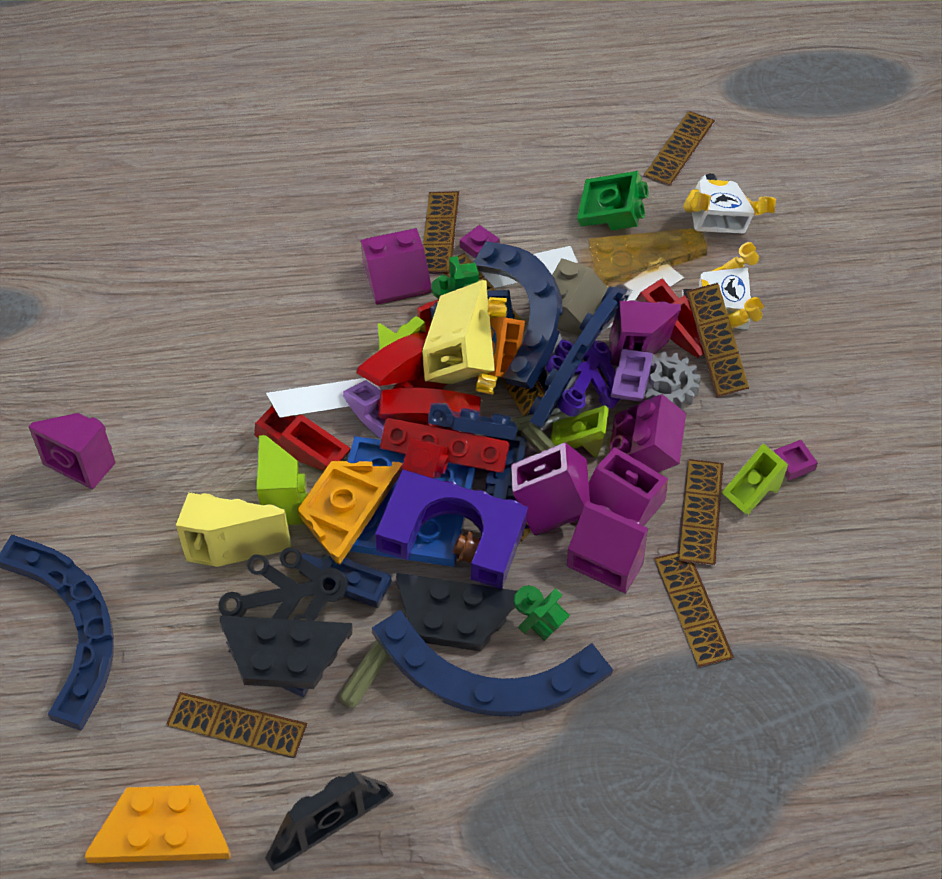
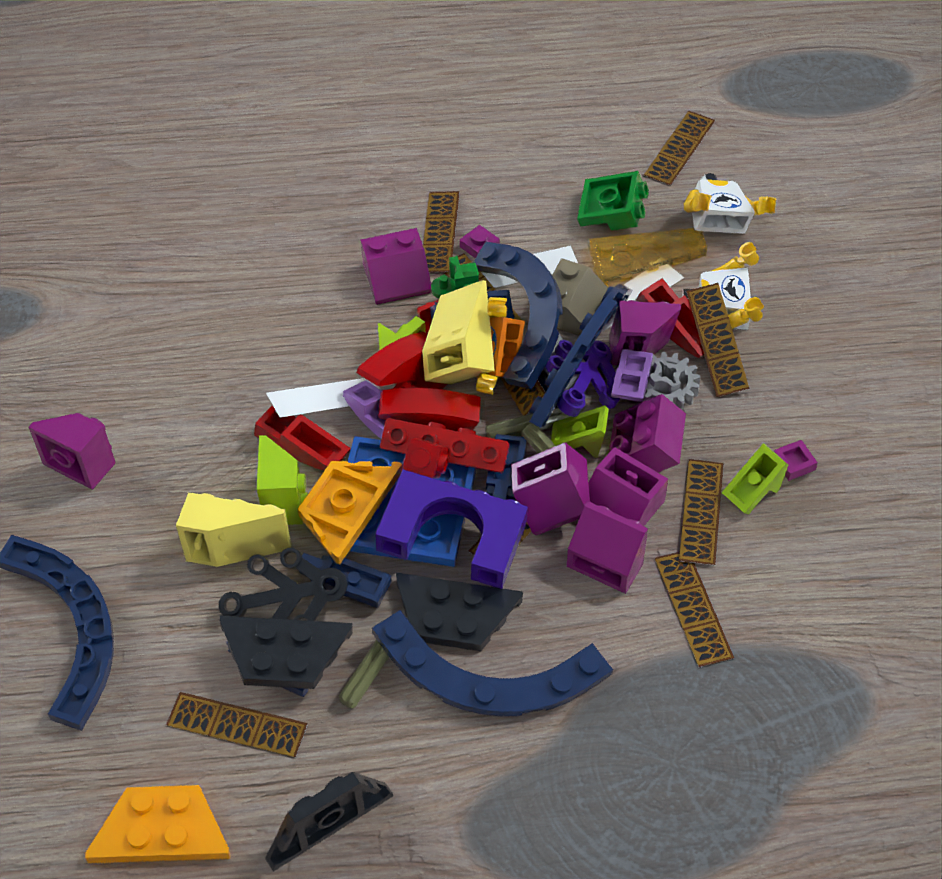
(466, 547): dark orange plate -> none
(470, 421): dark blue hinge -> none
(543, 614): green hips -> none

